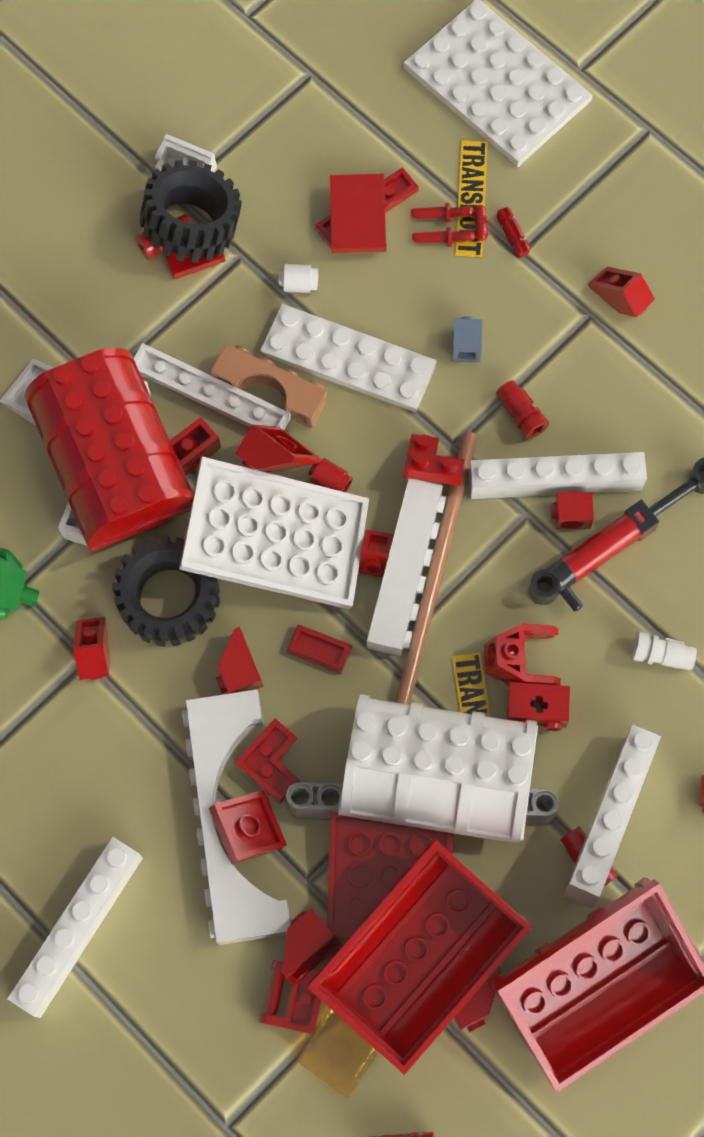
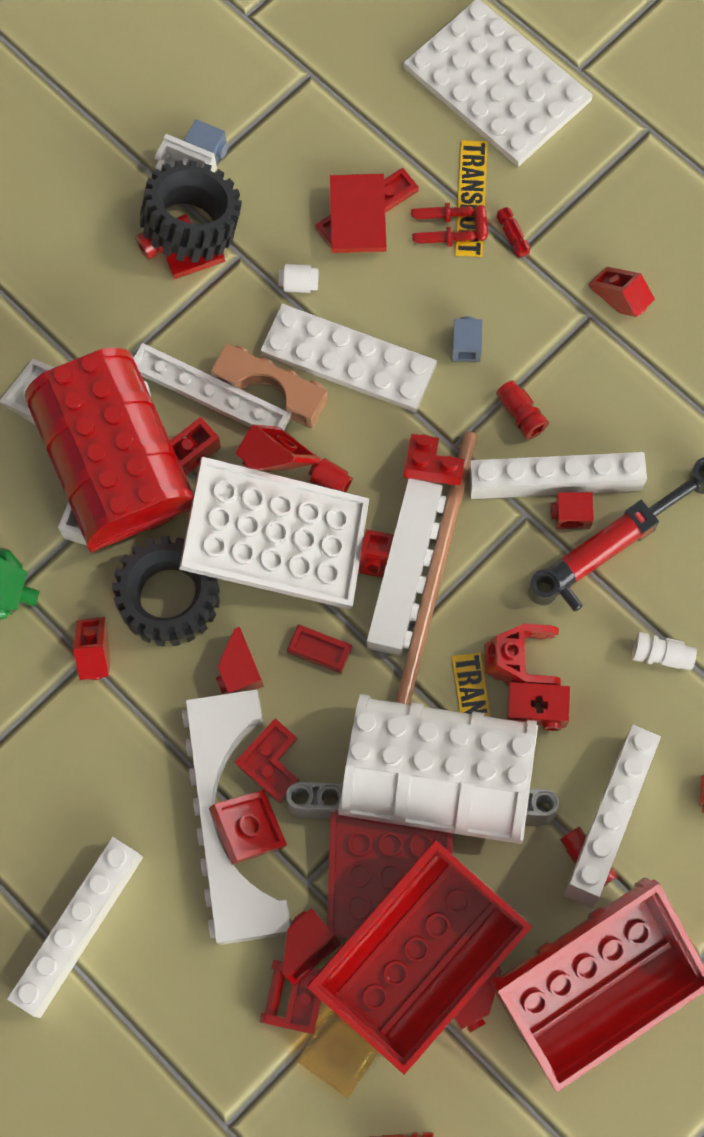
(208, 138): none -> sand blue brick

